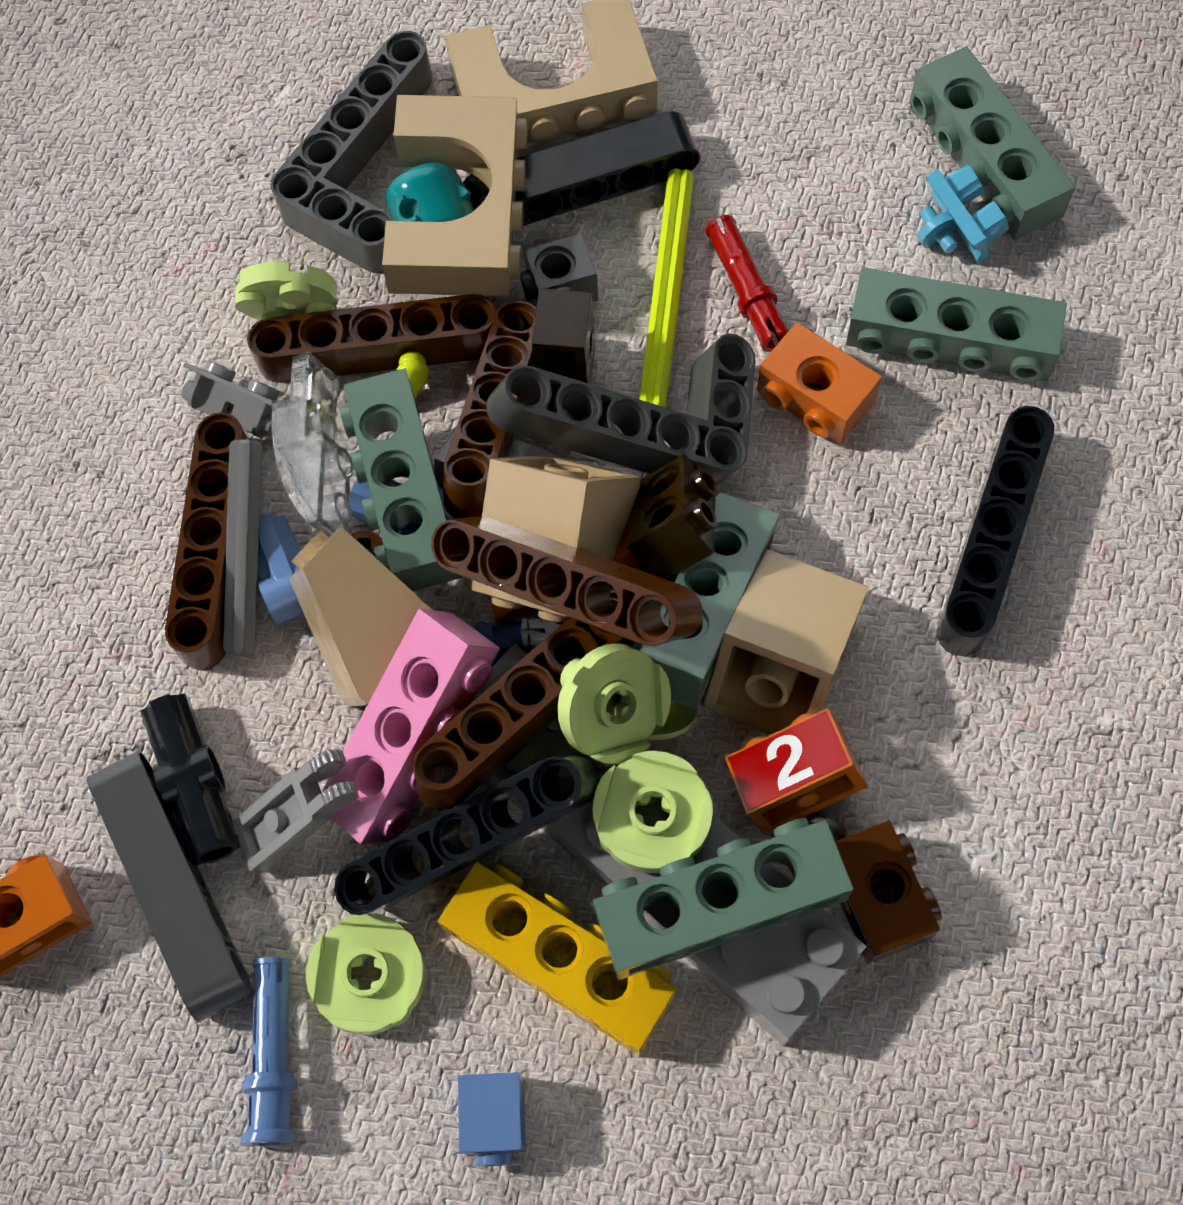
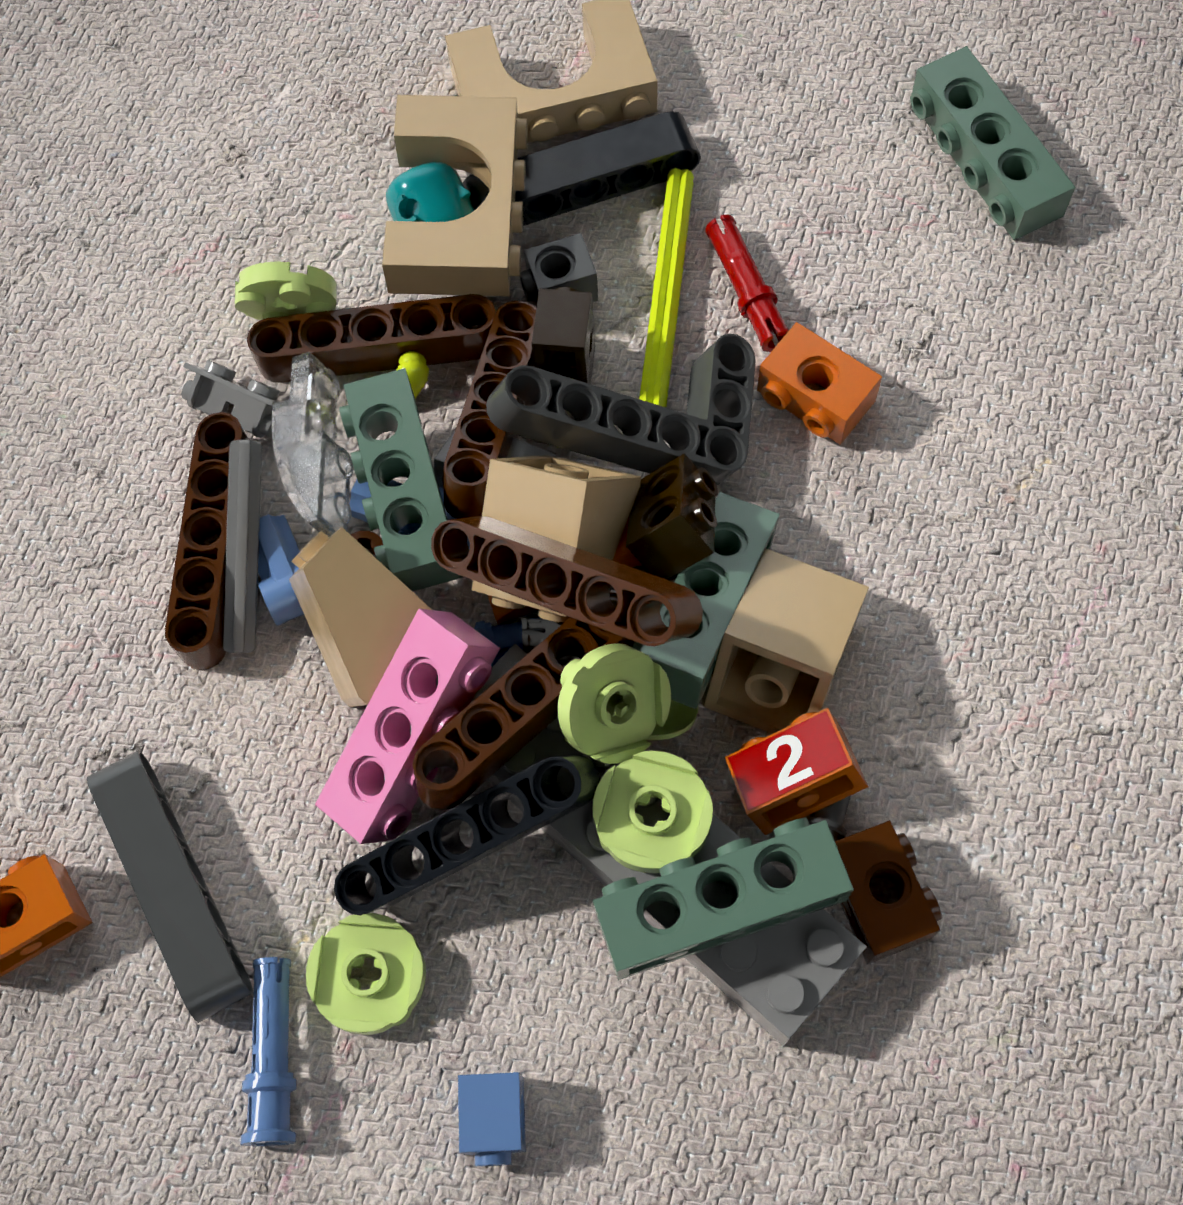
(190, 779): black piece -> none
(292, 810): light grey hinge -> none
(316, 175): dark grey beam -> none
(473, 921): yellow brick -> none
(974, 230): medium azure hips -> none
(978, 312): sand green brick -> none
(993, 552): black beam -> none

